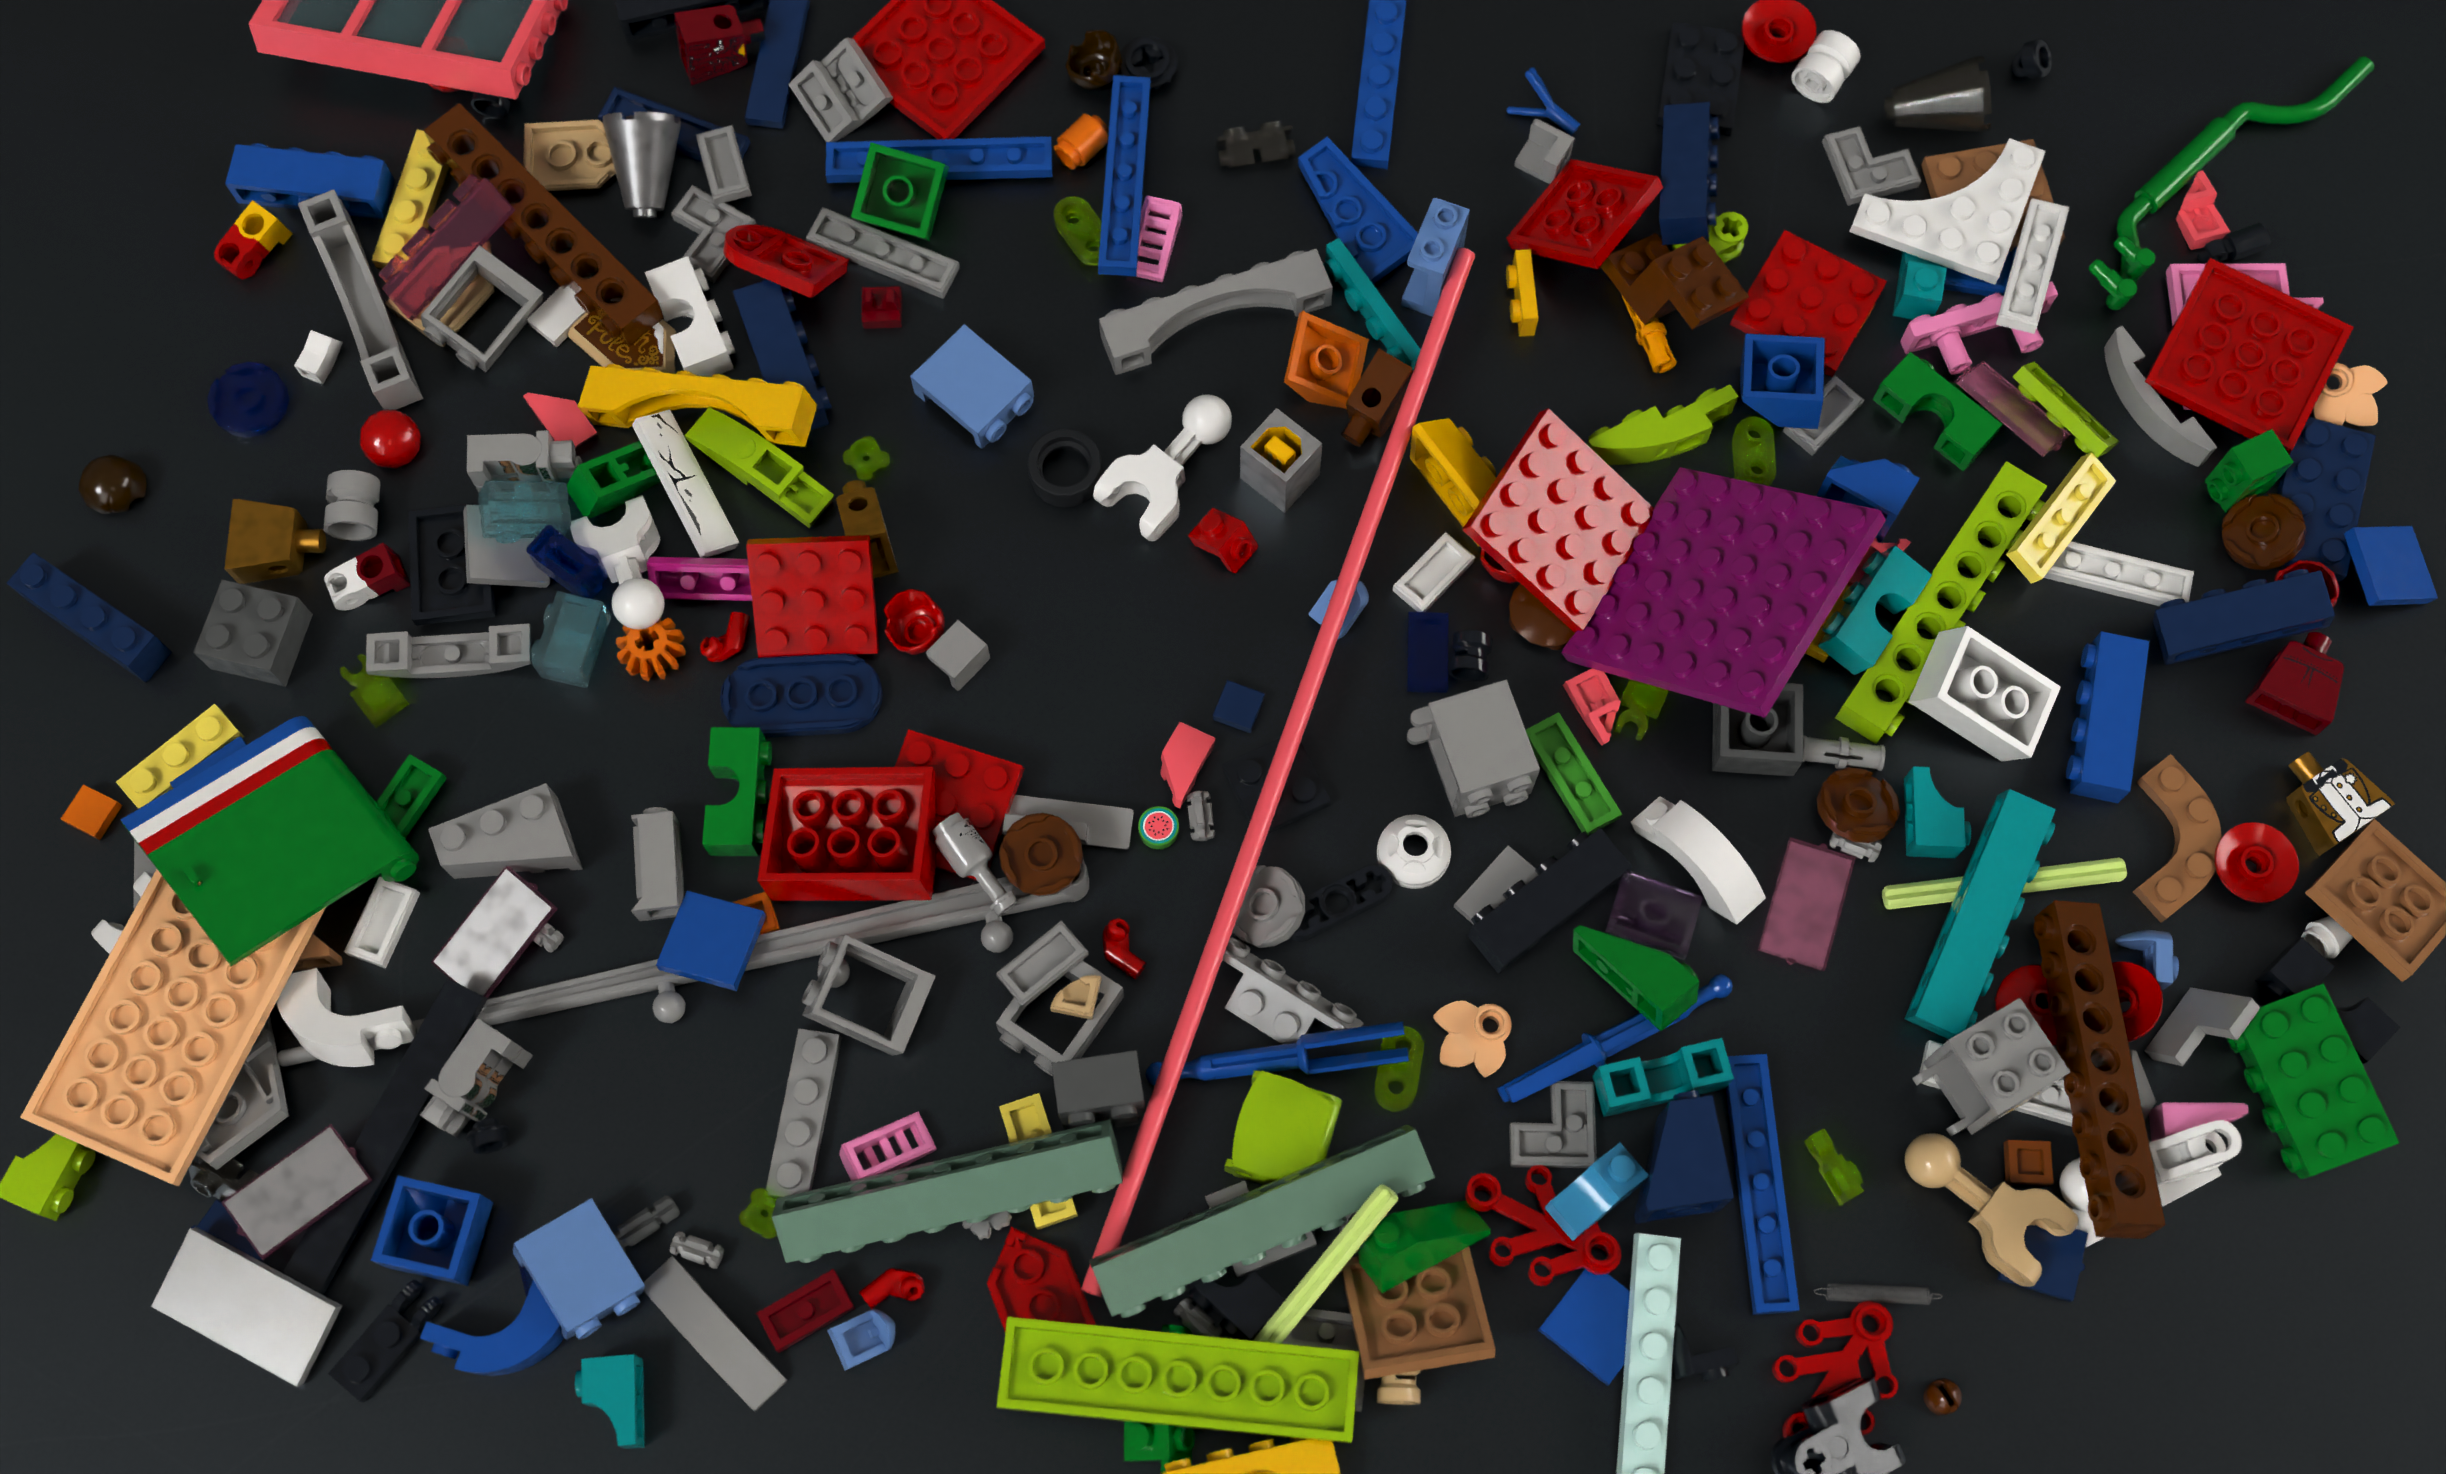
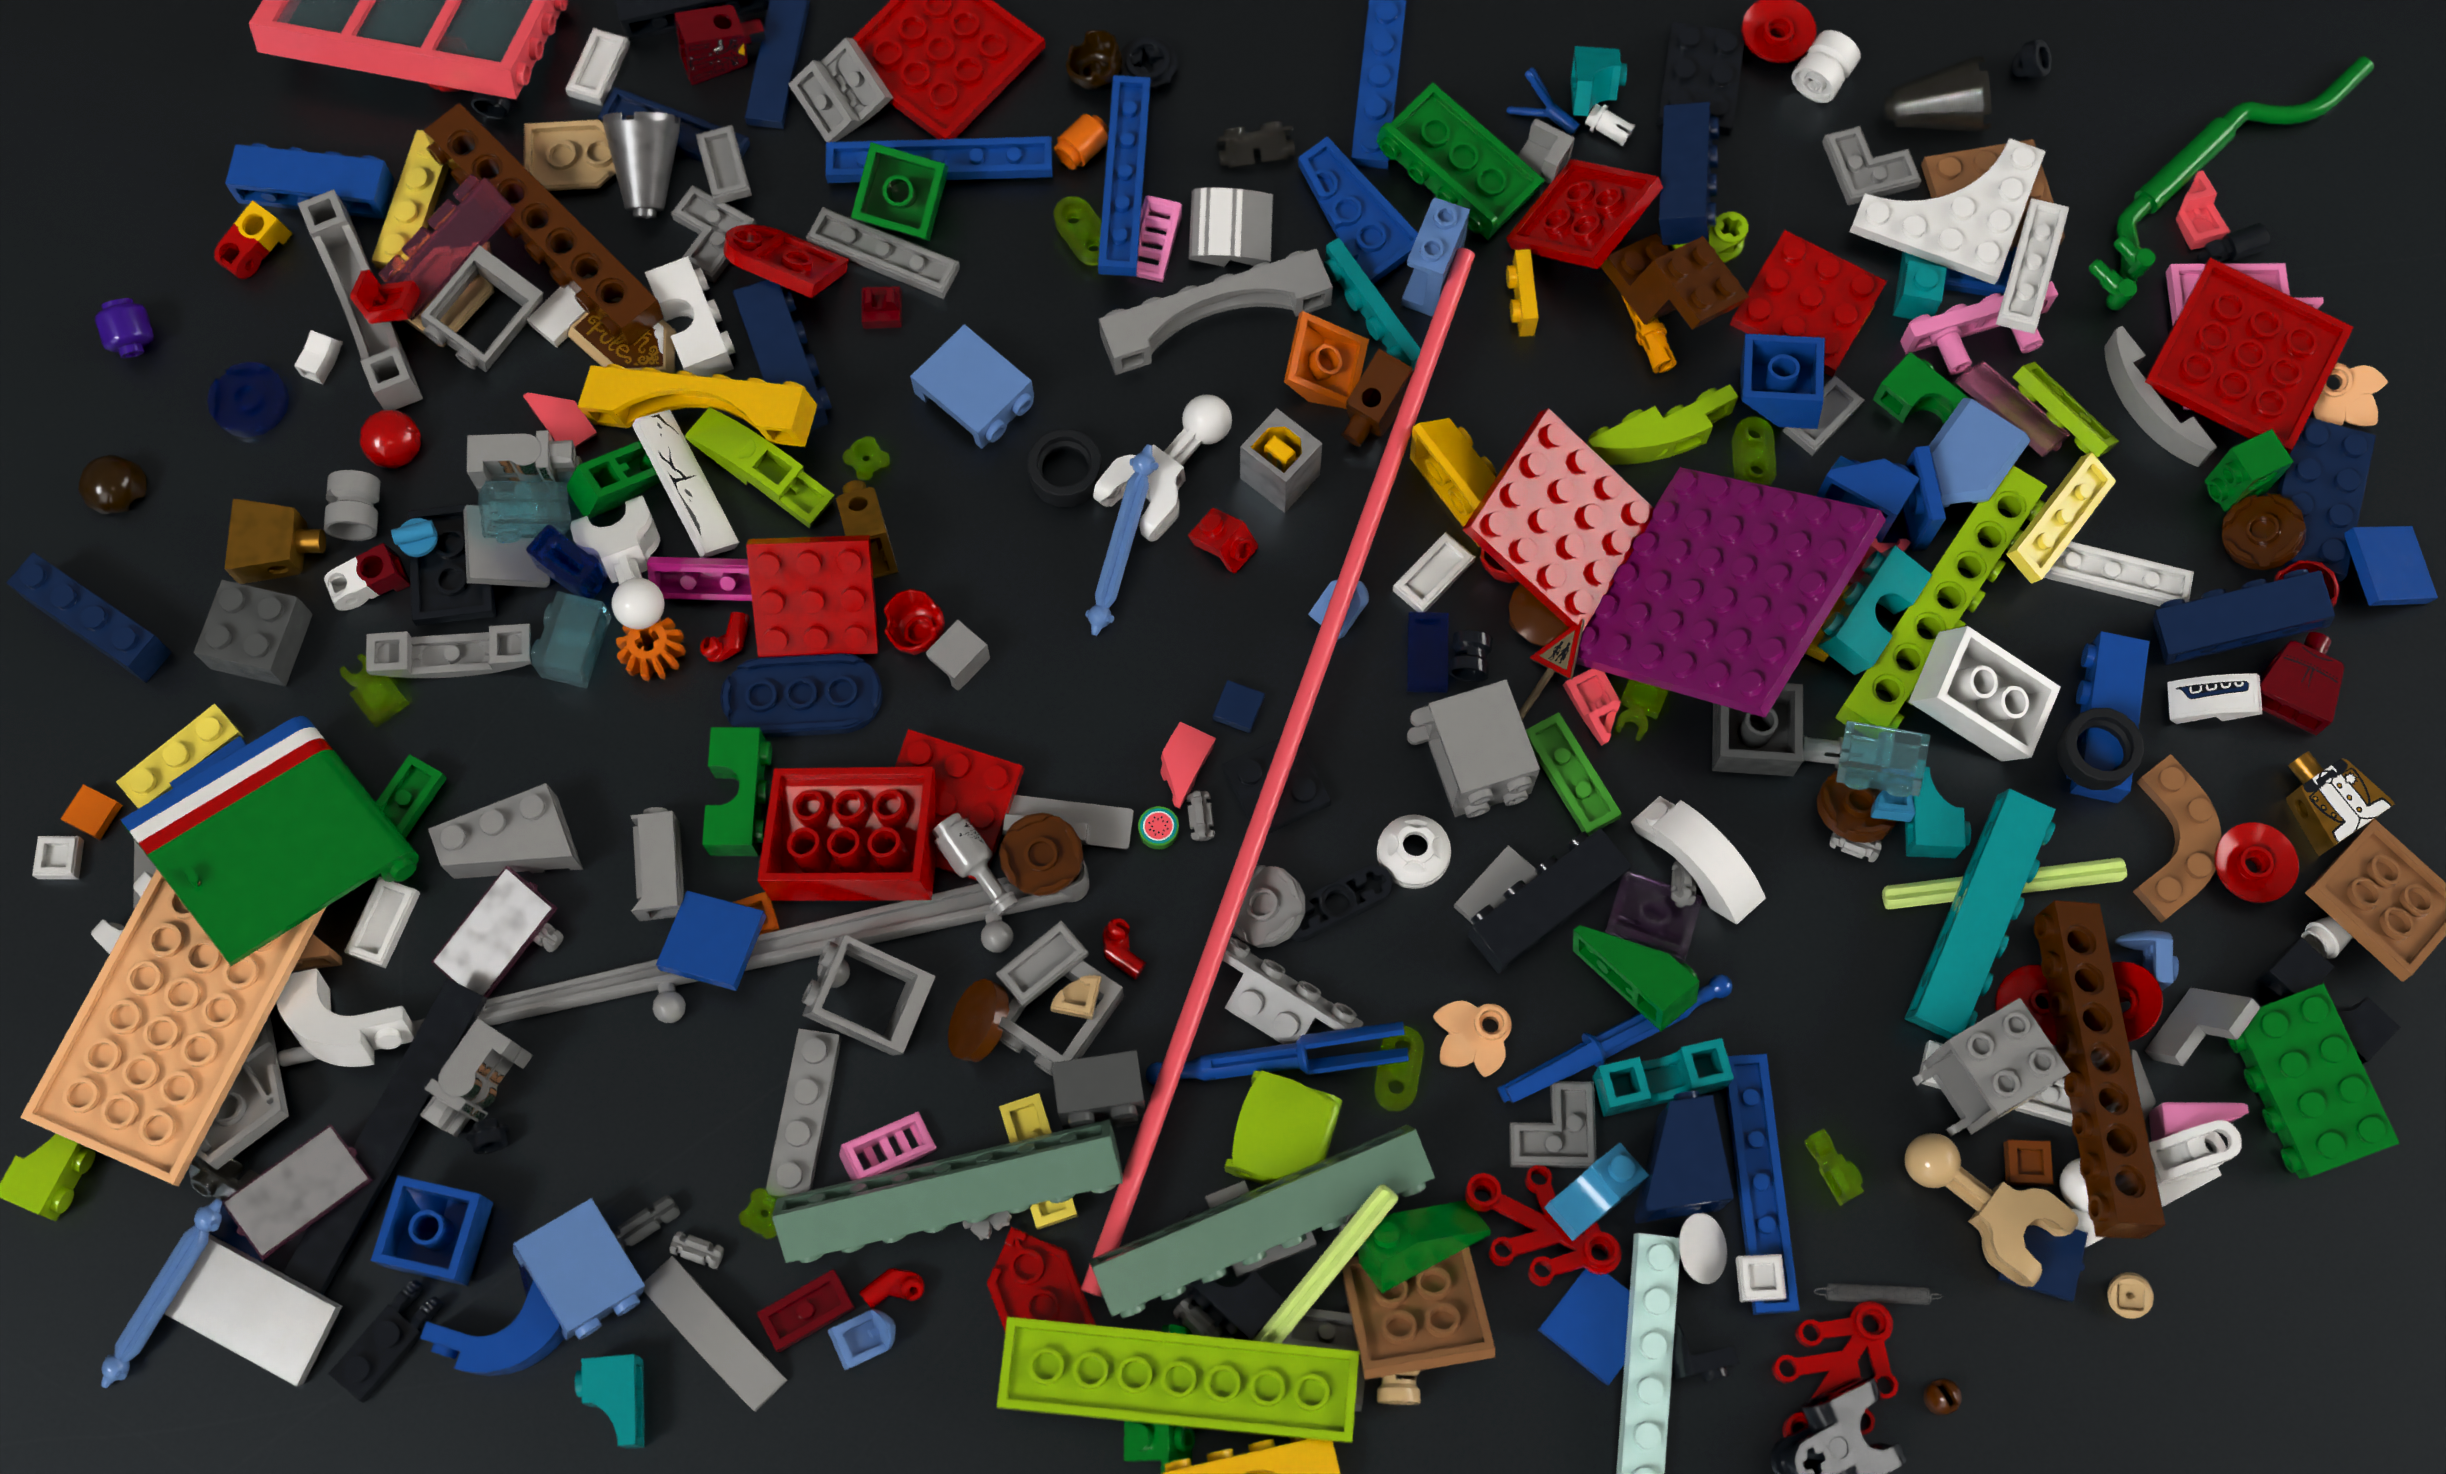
(58, 857): none -> white tile
(124, 327): none -> dark purple head
(161, 1293): none -> medium blue wheel
(384, 301): none -> red bracket
(416, 537): none -> dark azure plate
(597, 67): none -> white tile
(976, 1020): none -> reddish brown tile
(1121, 540): none -> medium blue wheel
(1230, 226): none -> light grey slope
(1459, 160): none -> green bracket
(1558, 657): none -> piece
(1595, 77): none -> teal arch
(1609, 124): none -> white pin
(1682, 886): none -> light grey piece
(1702, 1248): none -> white sticker
(1760, 1278): none -> white tile
(1806, 904): clear pink piece -> none
(1883, 759): none -> clear light blue brick
(1893, 808): none -> dark azure tile
(1924, 507): none -> blue tile
(1974, 453): none -> medium blue tile
(2120, 727): none -> black tyre
(2130, 1295): none -> tan tile
(2214, 696): none -> white slope

